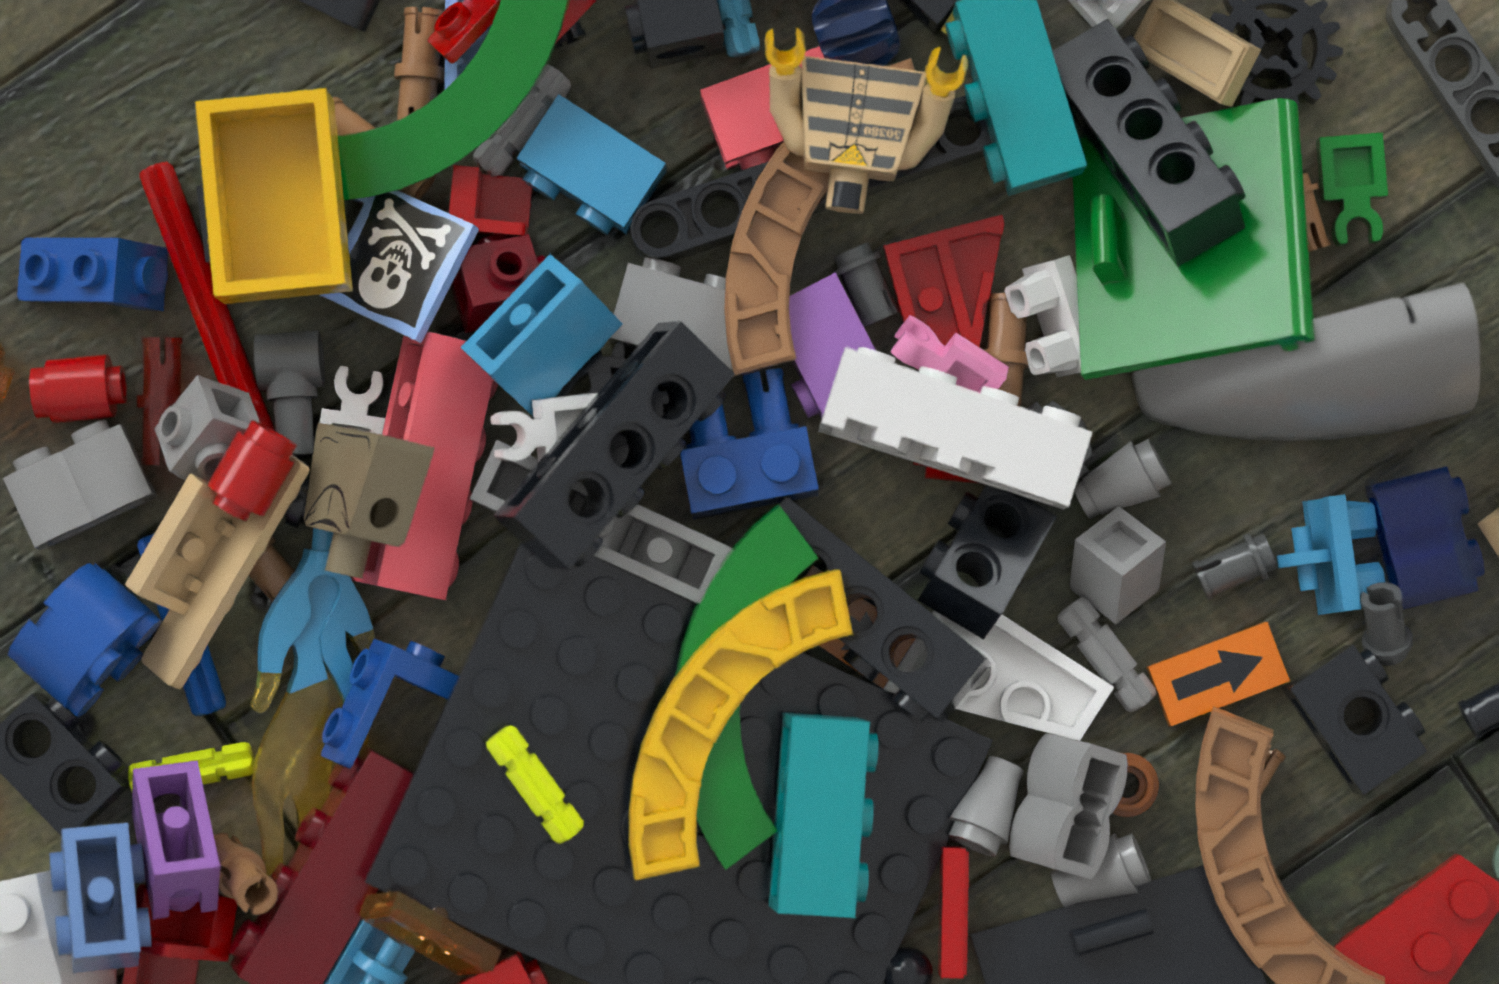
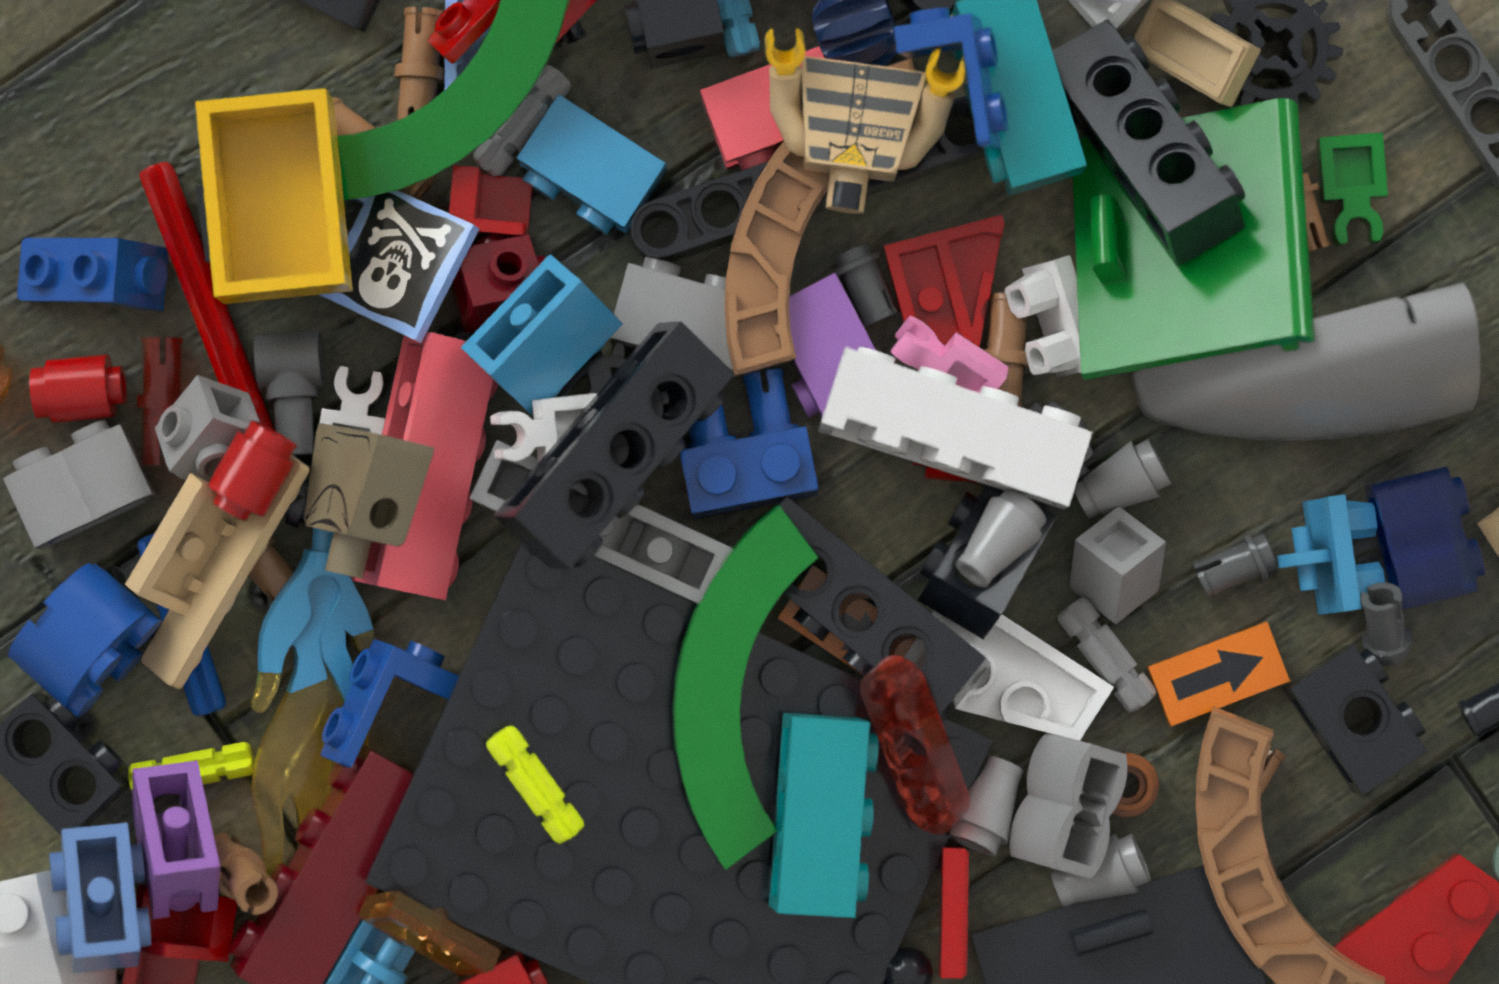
(702, 702): yellow tile -> none
(901, 705): none -> clear red beam
(937, 29): none -> blue bracket
(1002, 535): none -> light grey cone

